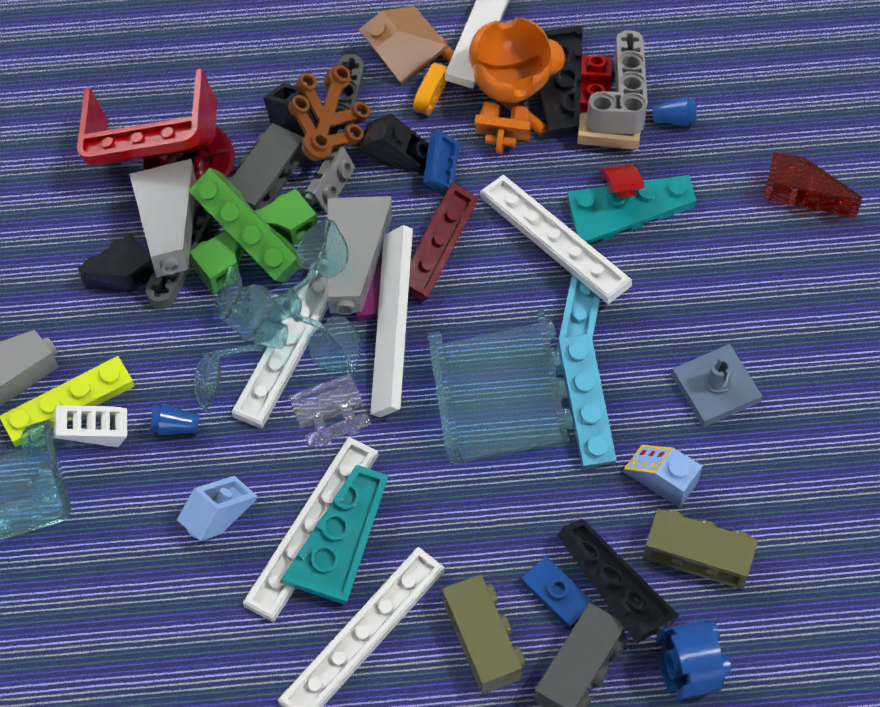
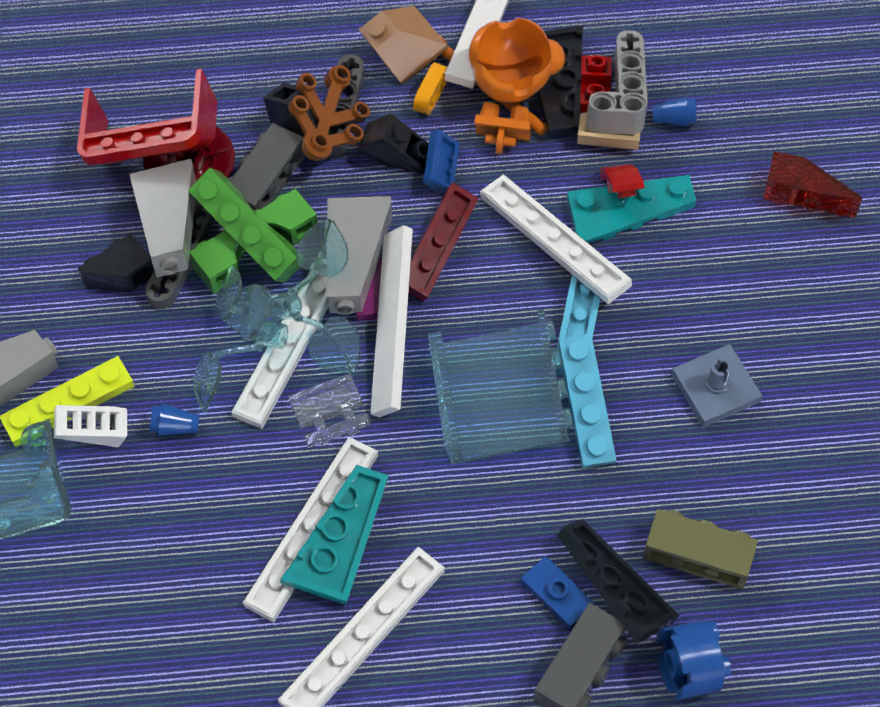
(215, 507): light blue slope -> none
(334, 175): light grey hinge -> none
(483, 634): olive brick -> none
(664, 472): light blue slope -> none

